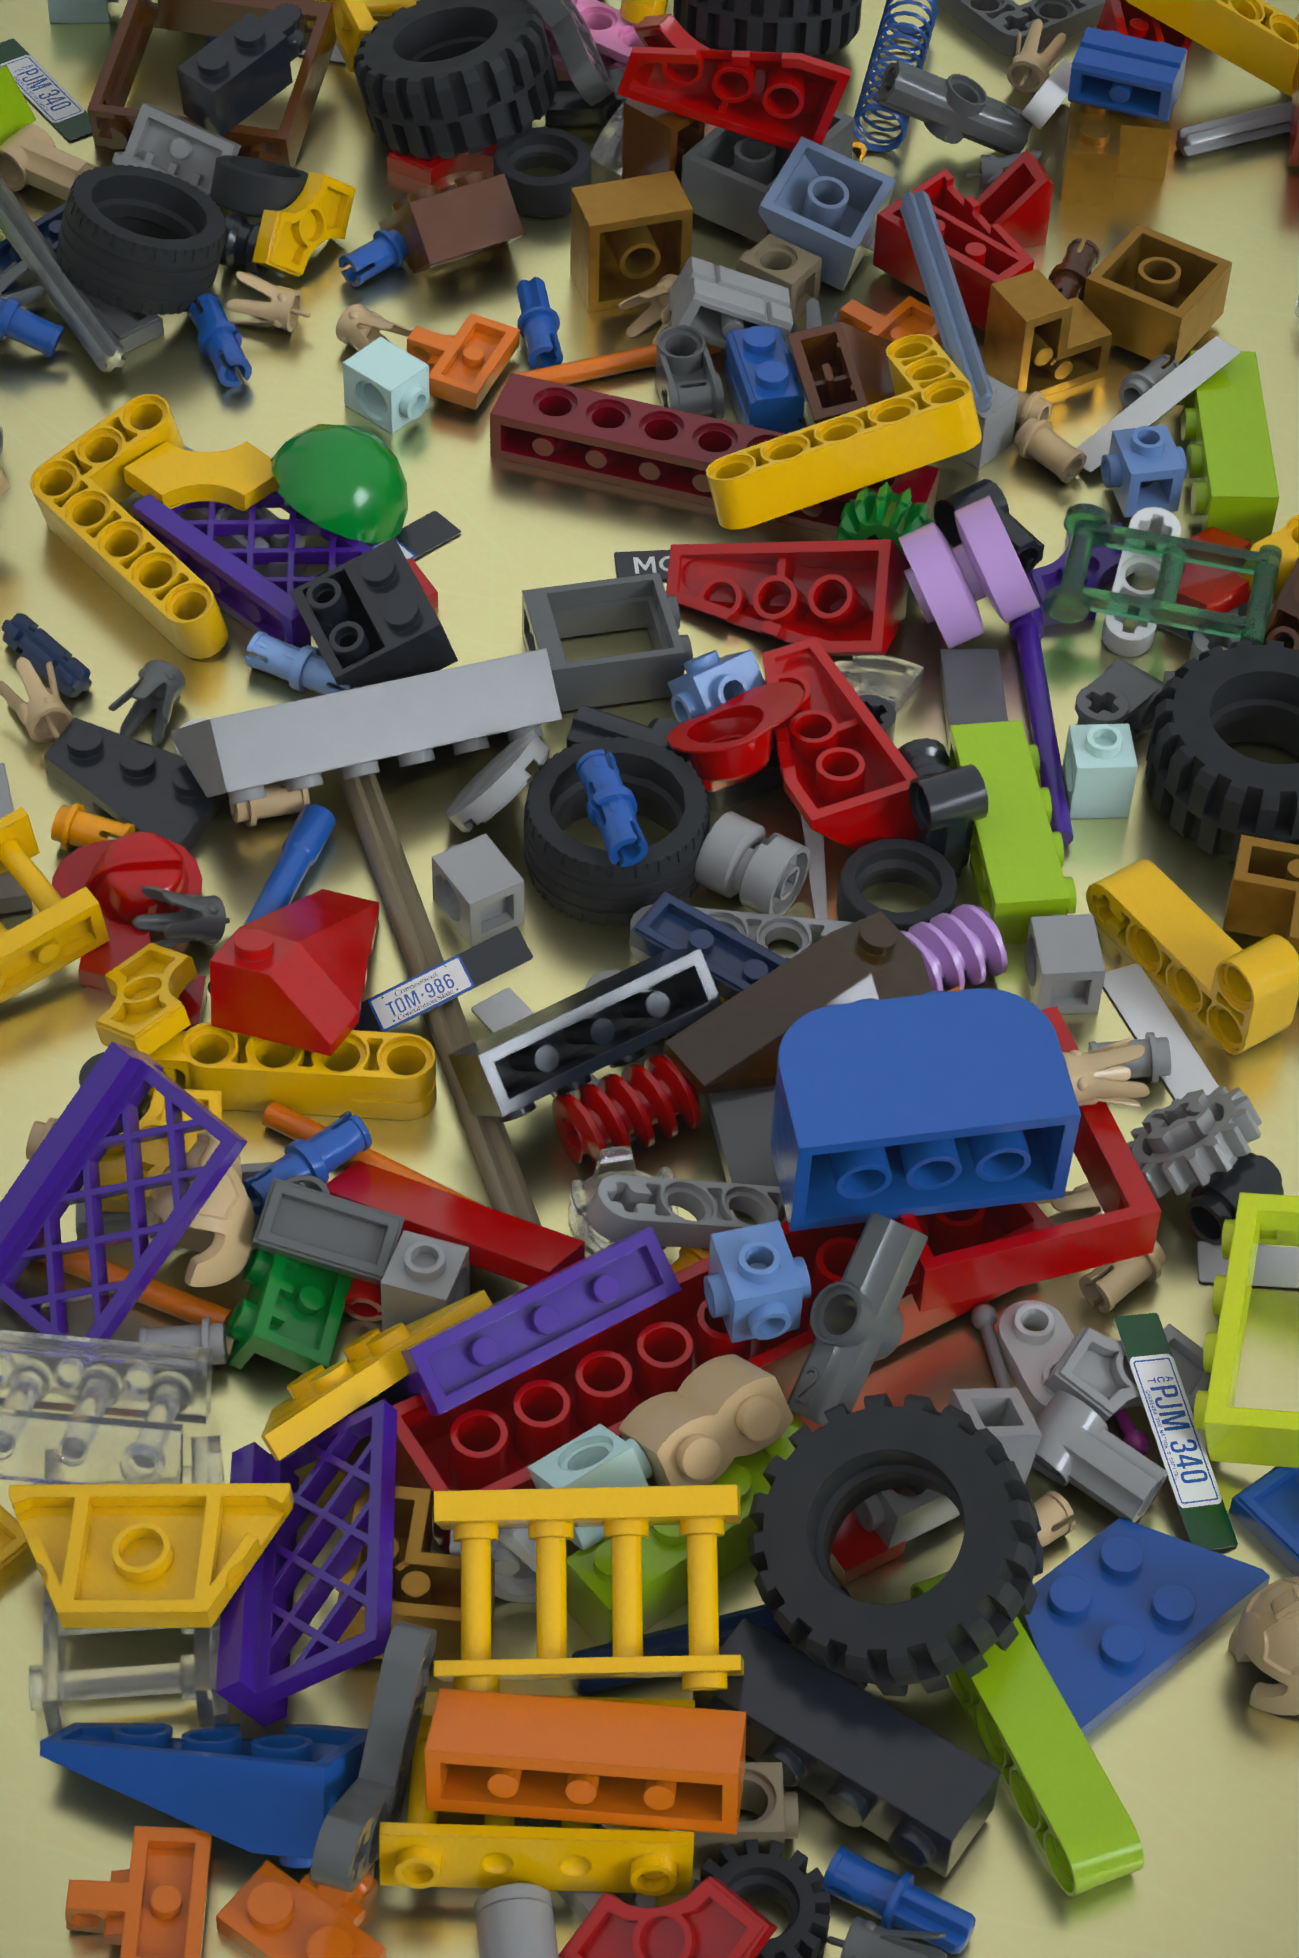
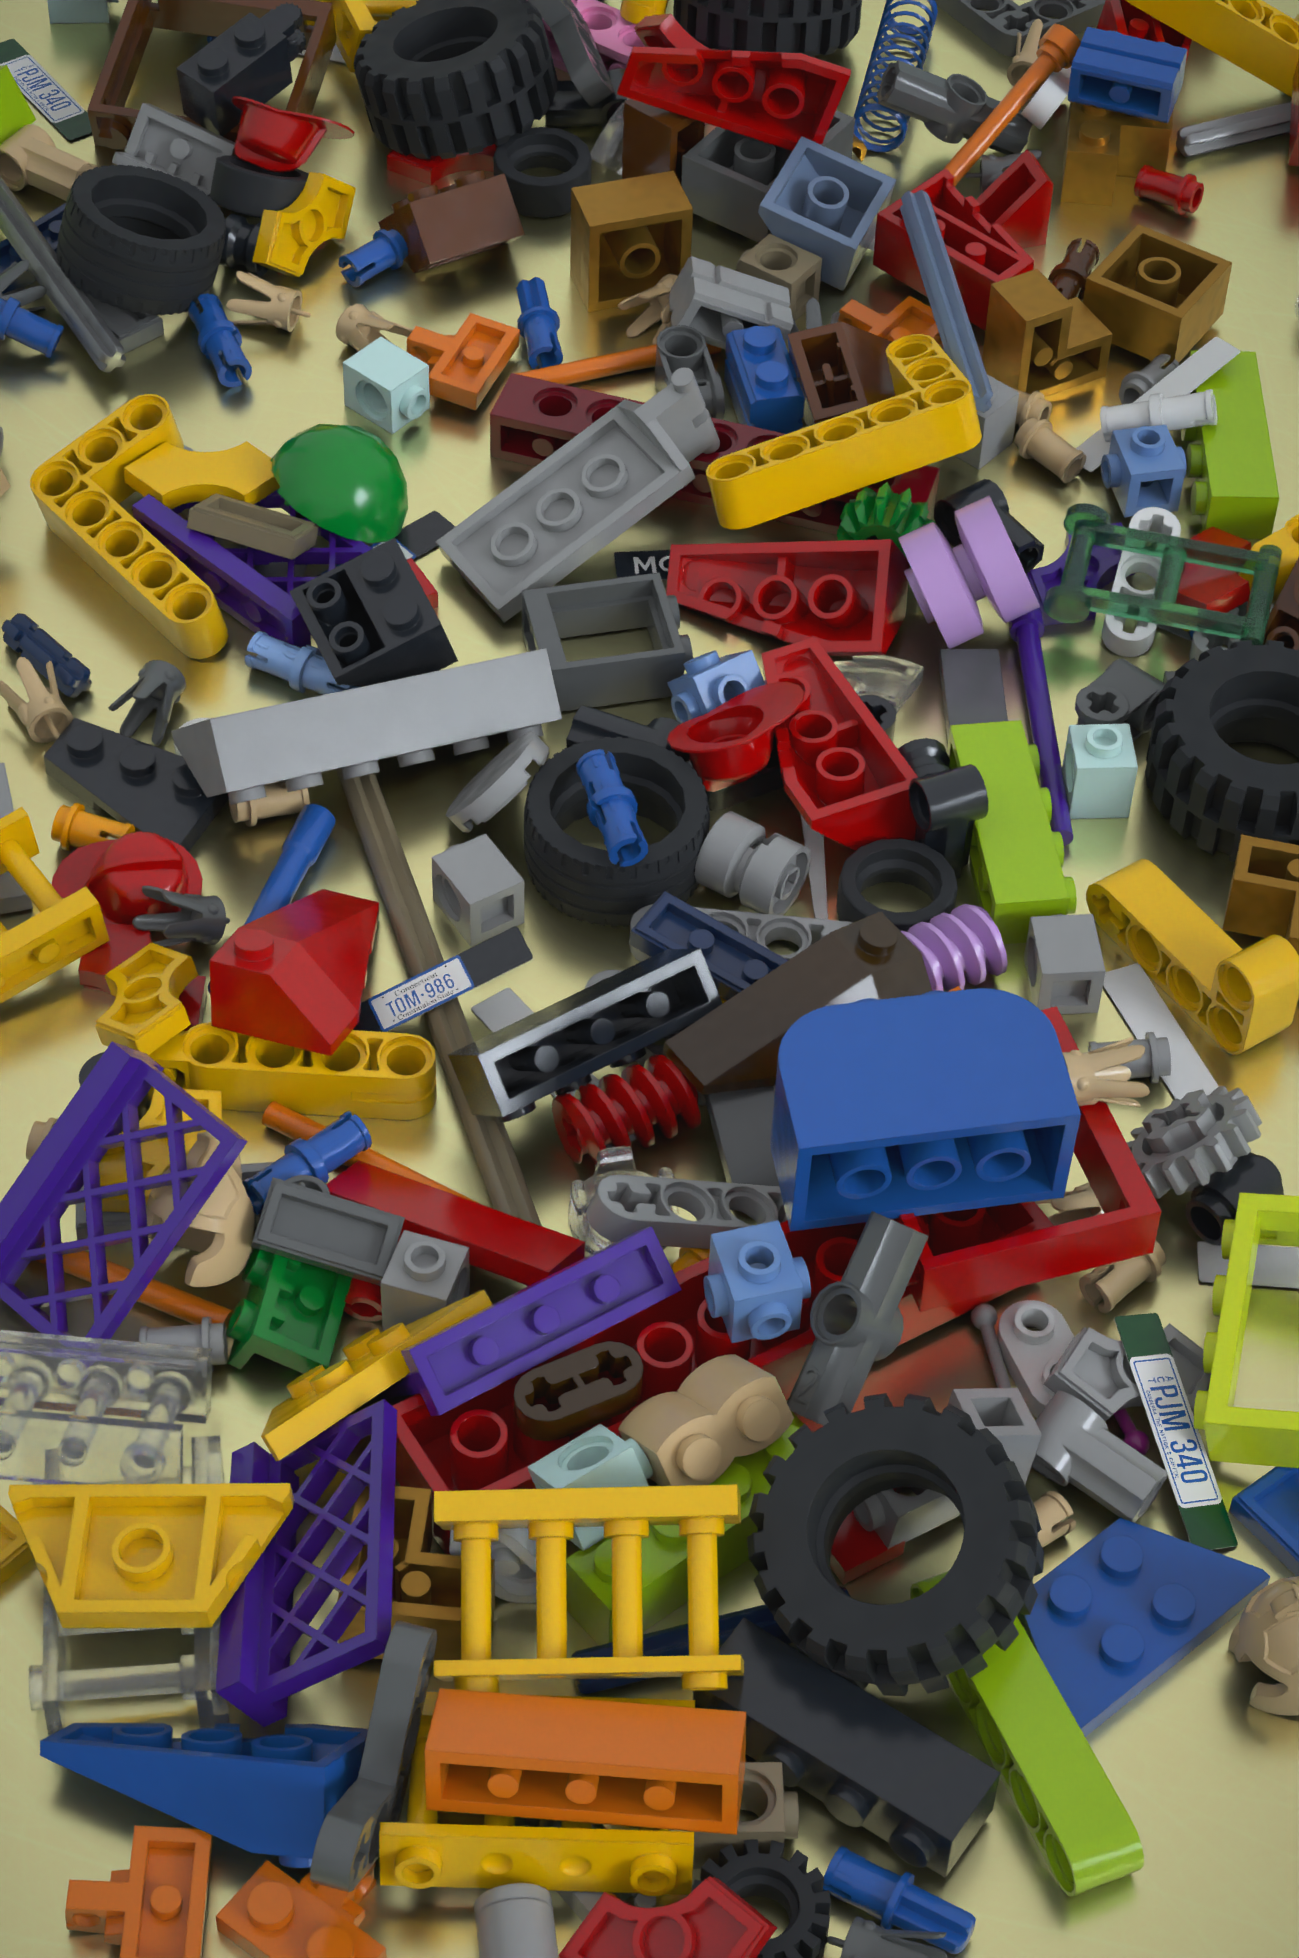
(253, 526): none -> dark tan tile
(280, 138): none -> red piece
(578, 1391): none -> dark brown beam
(582, 495): none -> light grey hinge
(1055, 52): none -> orange piece
(1169, 189): none -> red pin
(1174, 411): none -> white pin

